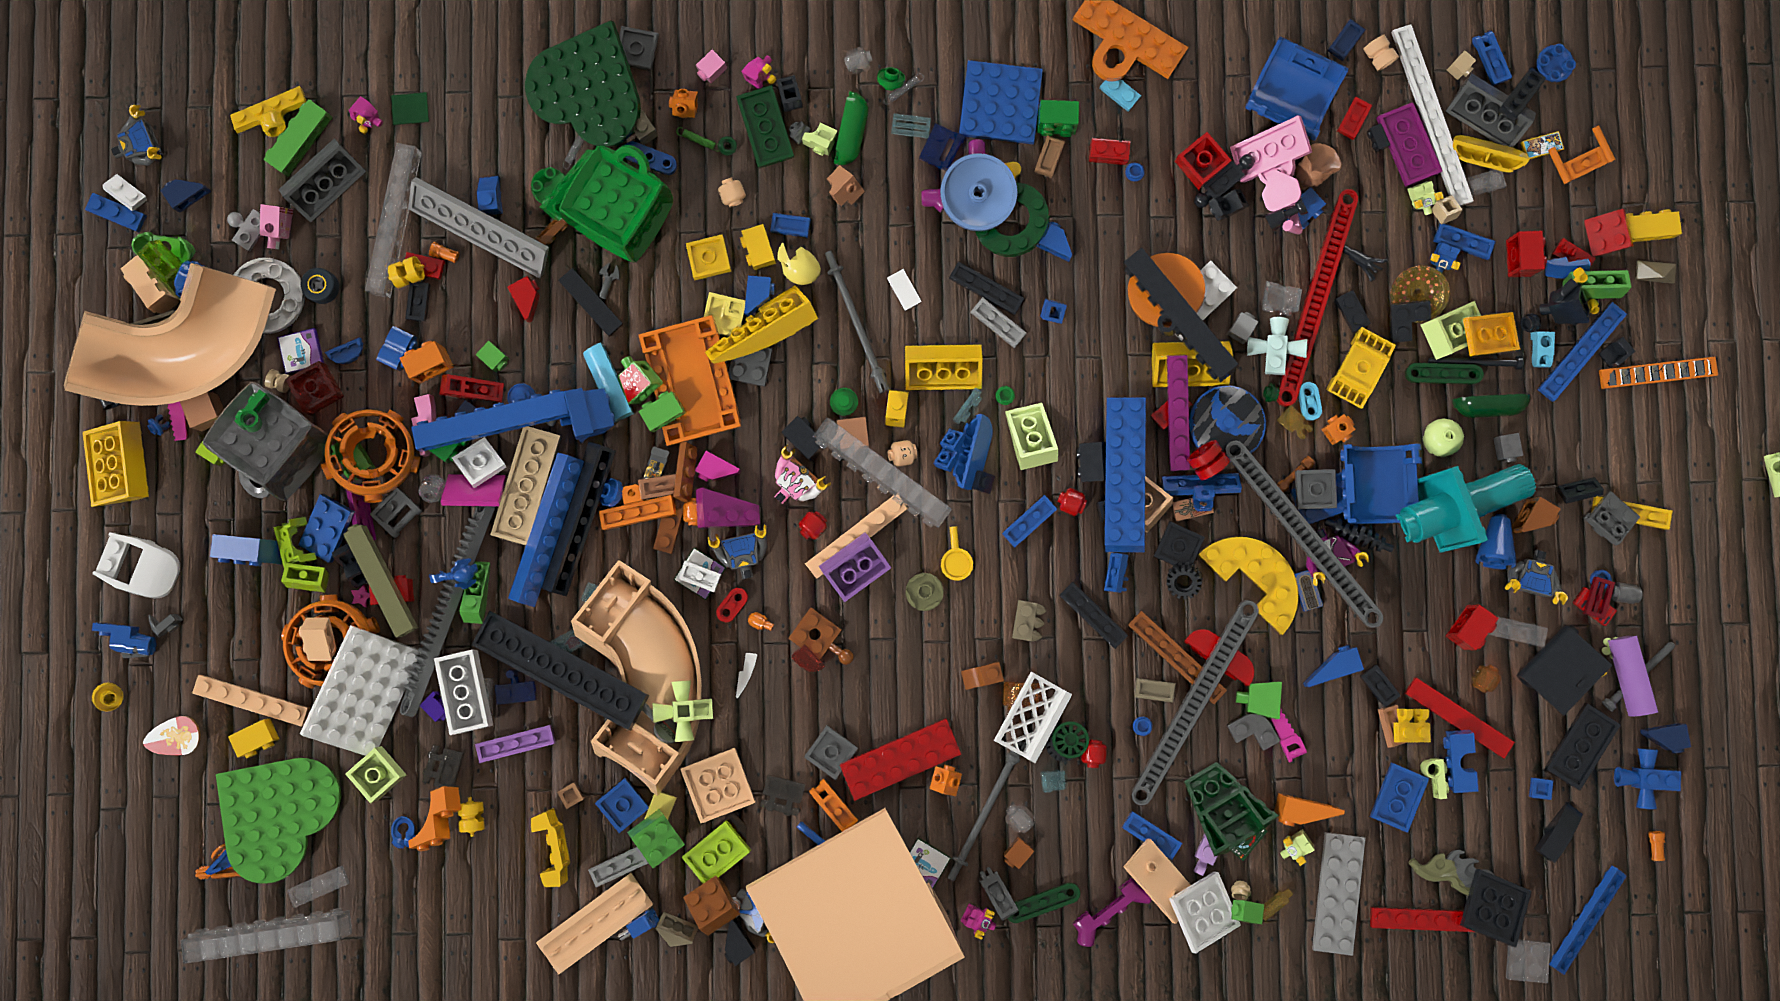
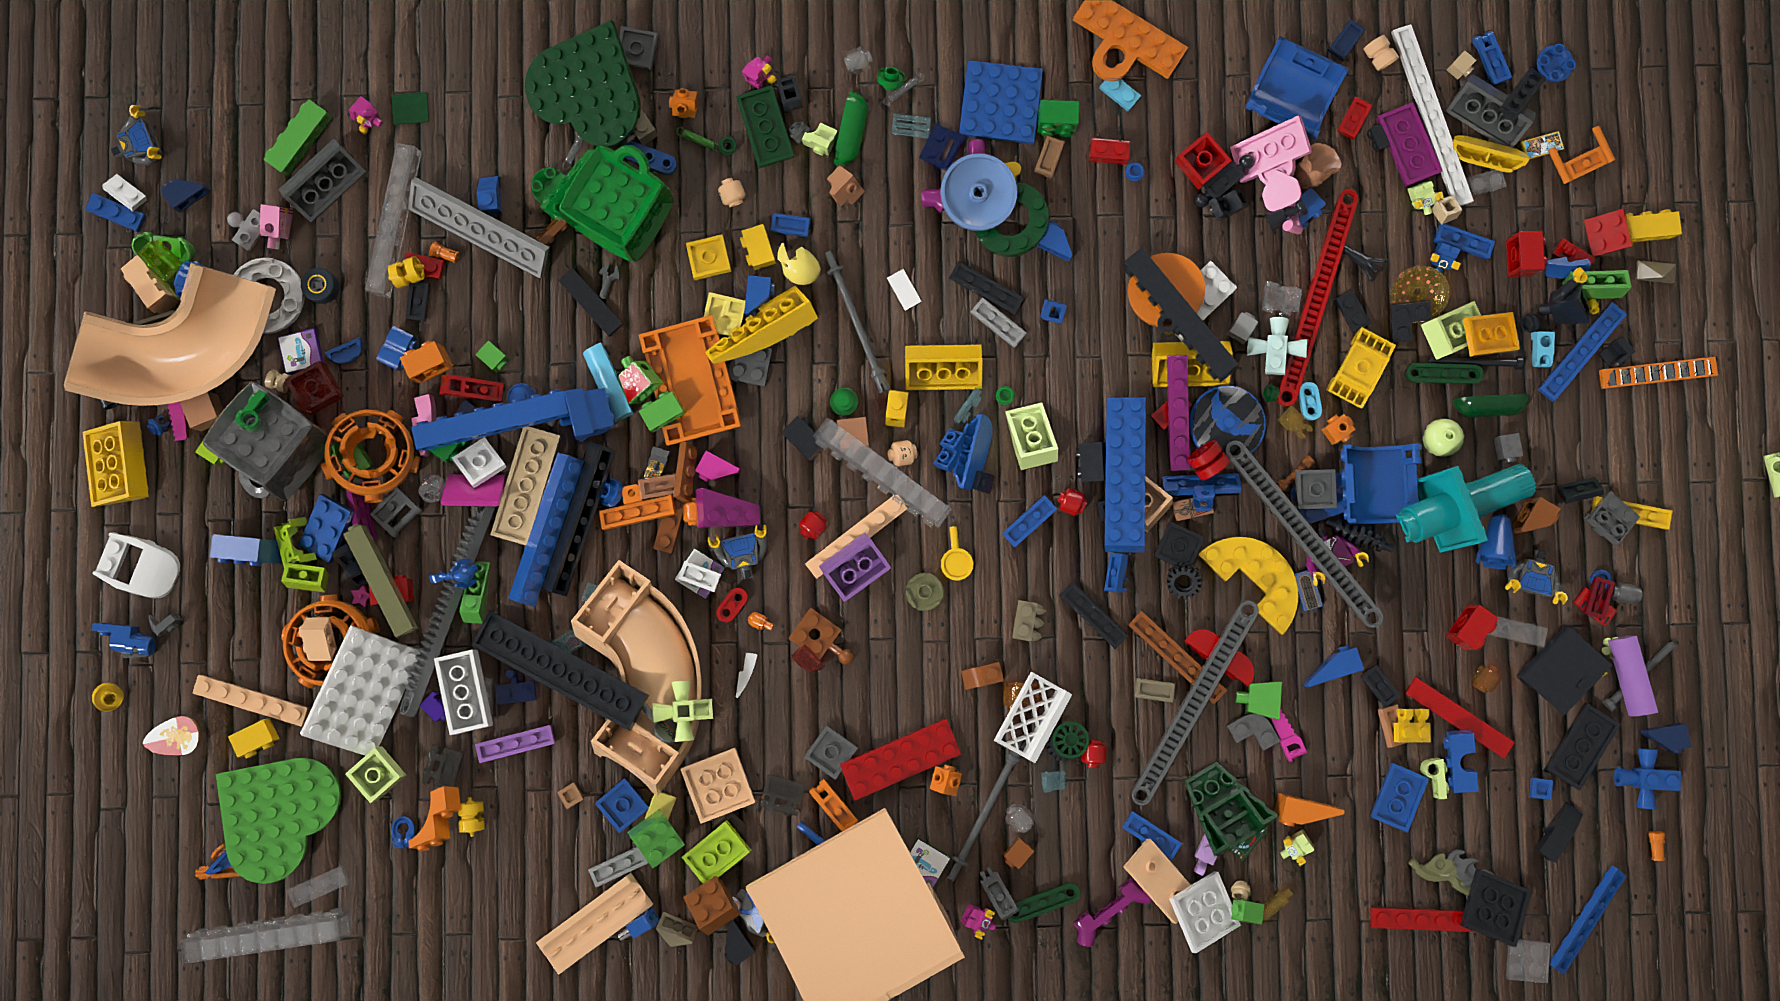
(269, 113): yellow plate -> none
(525, 296): red slope -> none
(556, 839): yellow plate -> none
(710, 67): bright pink brick -> none
(796, 479): torso -> none
(1142, 726): blue plate -> none
(1338, 893): light grey plate -> none

